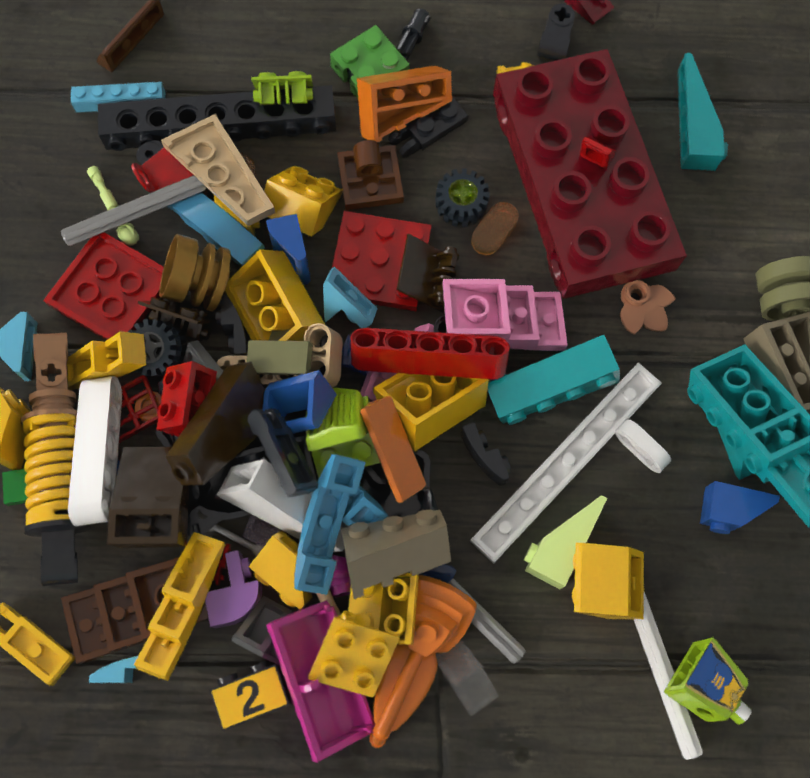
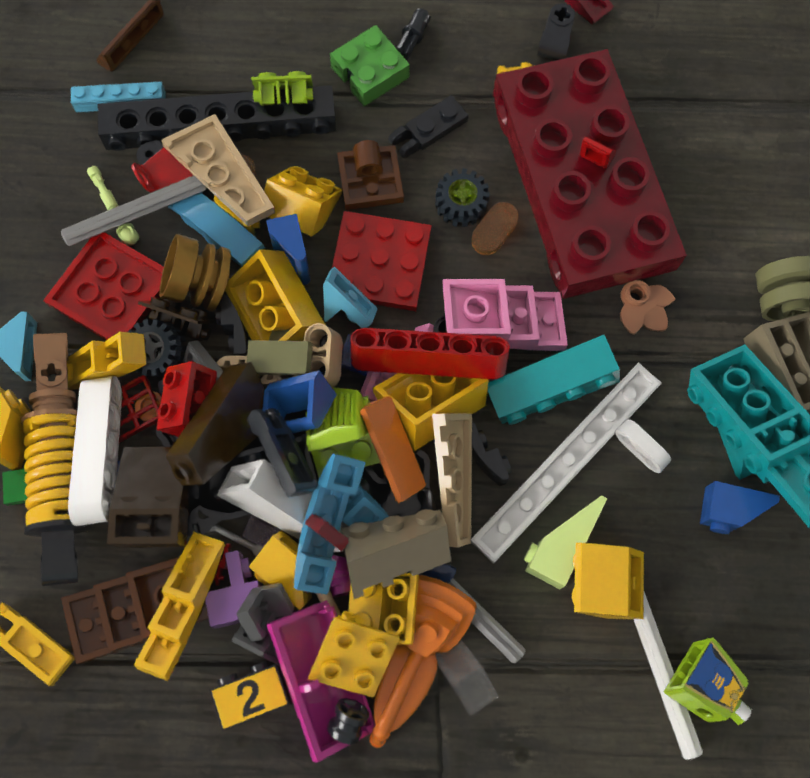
(115, 672): medium azure slope -> none
(262, 607): none -> dark grey bracket
(327, 531): none -> dark red tile
(348, 721): none -> black wheel
(400, 97): orange wedge -> none
(424, 270): dark brown hinge -> none
(454, 465): none -> tan wing
(700, 129): teal slope -> none

